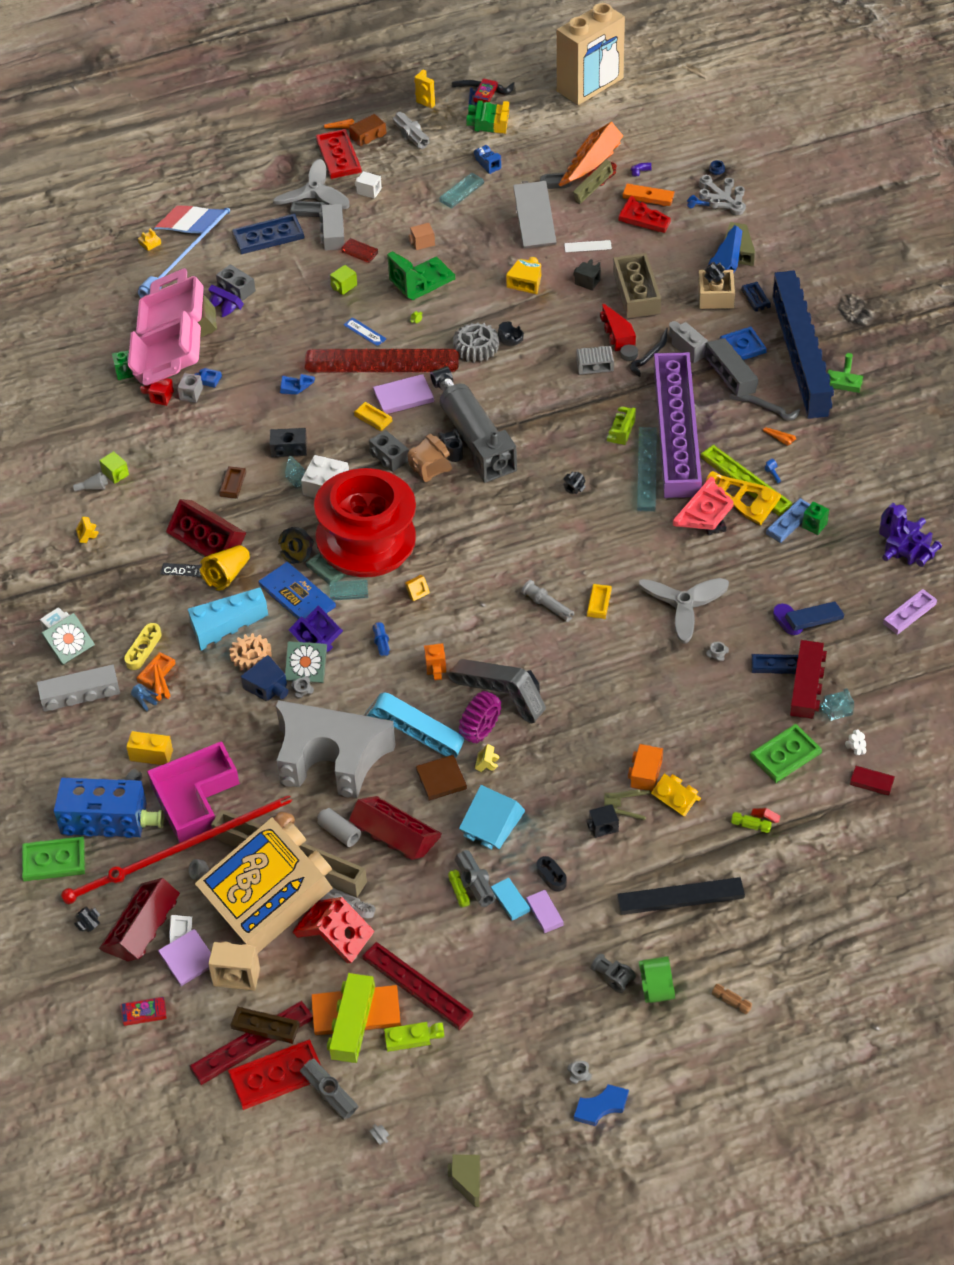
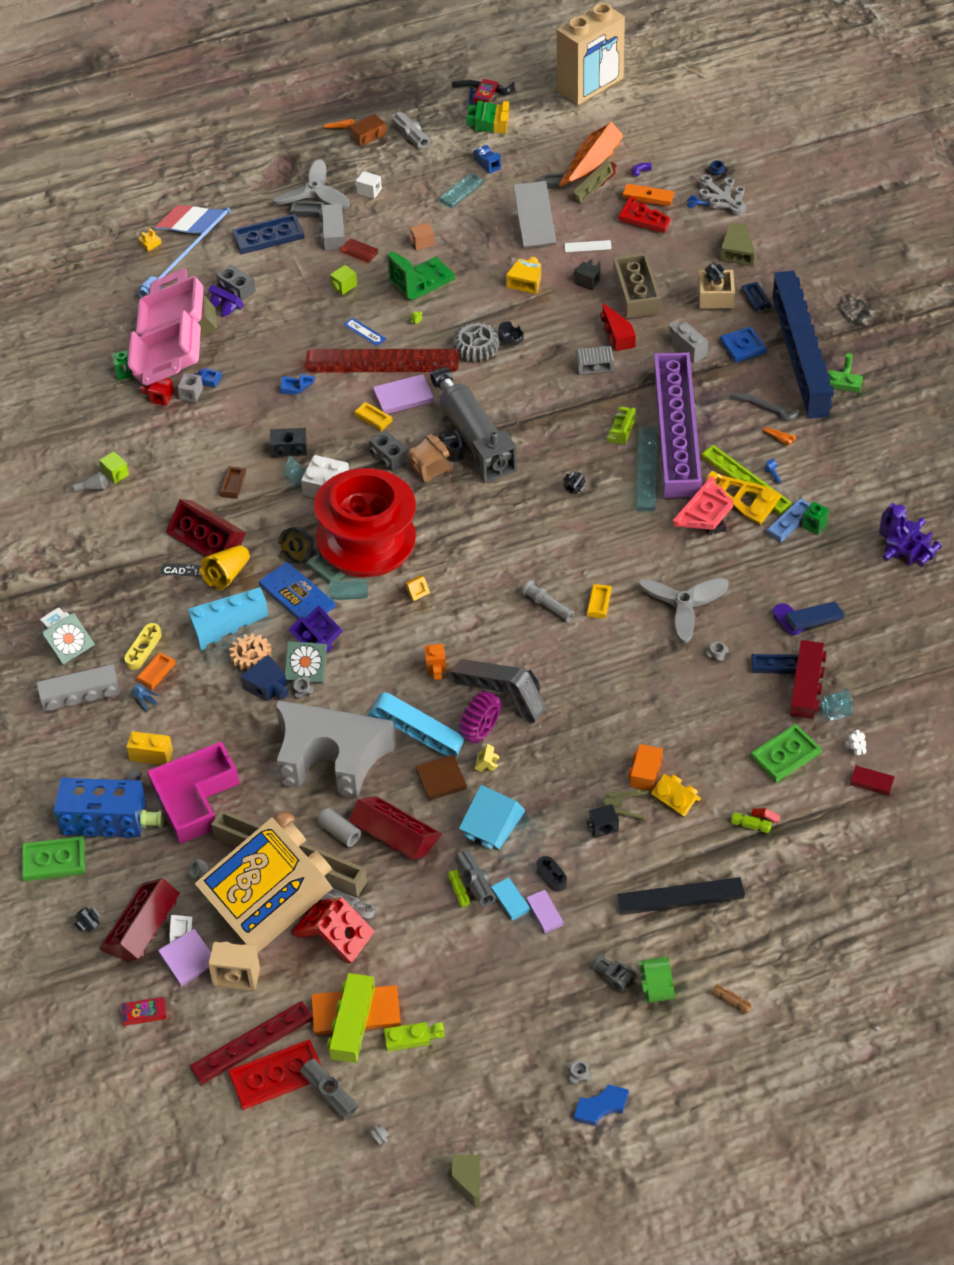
(69, 895): red bar -> none
(85, 530): yellow tile -> none
(160, 684): orange piece -> none
(265, 1025): dark brown plate -> none
(338, 154): red tile -> none
(381, 639): blue axle -> none
(417, 985): dark red tile -> none
(424, 90): yellow bracket -> none
(629, 352): dark grey tile -> none
(633, 365): black piece -> none
(729, 250): blue slope -> none
(731, 367): dark grey brick -> none
(910, 611): lavender plate -> none

